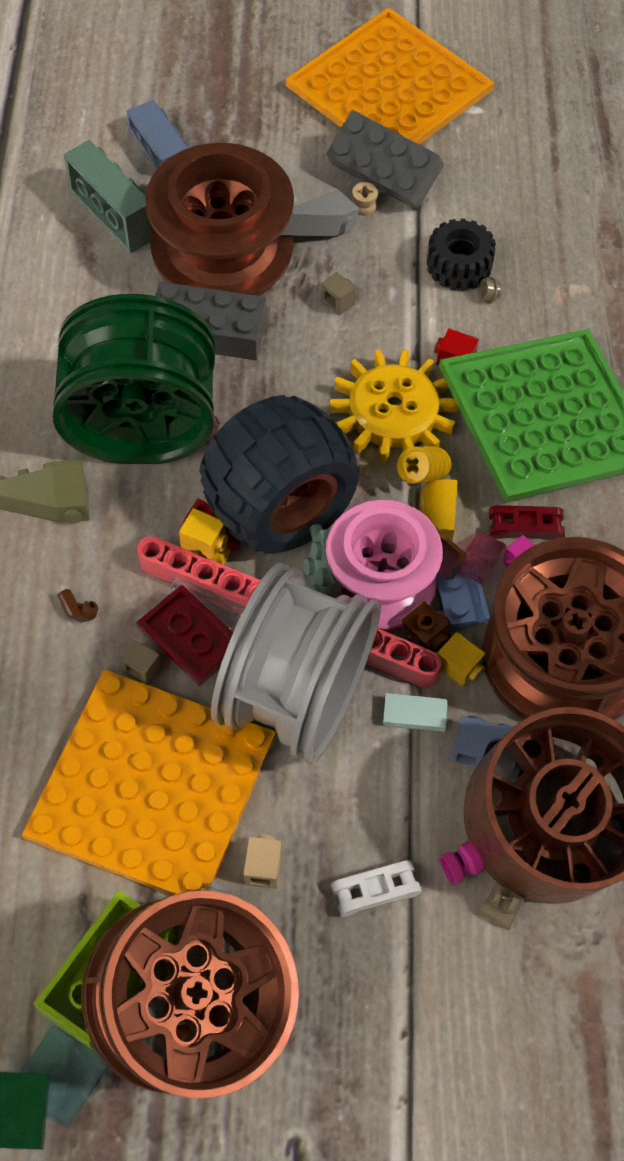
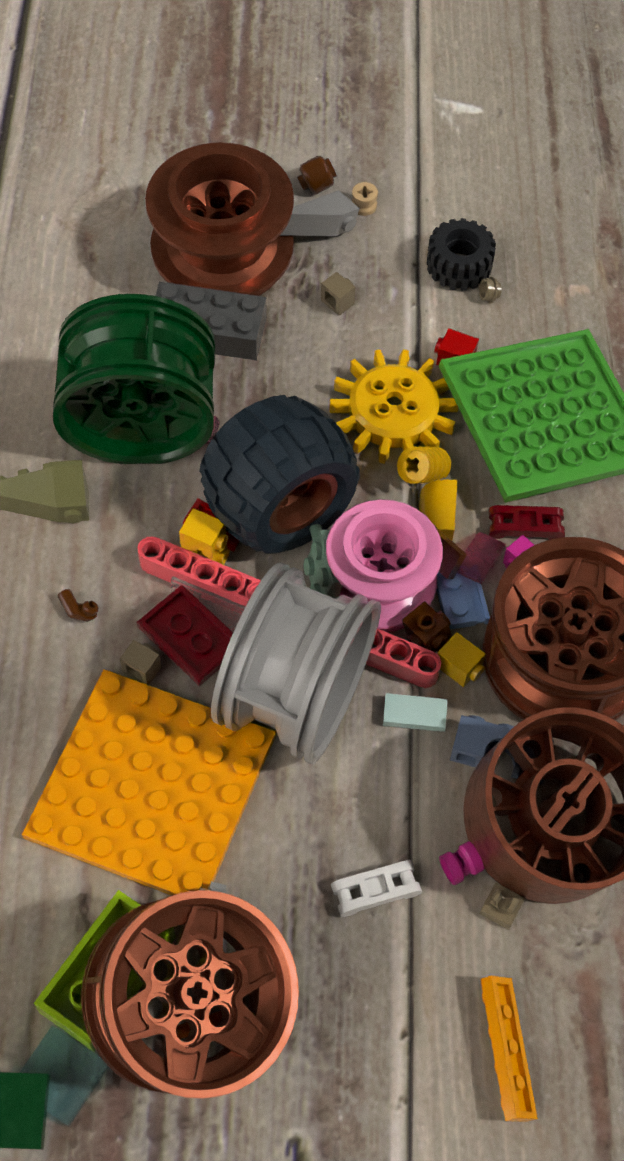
(108, 195): sand green brick -> none
(154, 132): sand blue brick -> none
(262, 861): tan brick -> none
(316, 175): none -> reddish brown head
(385, 159): dark grey brick -> none
(391, 77): light orange plate -> none
(508, 1049): none -> light orange plate

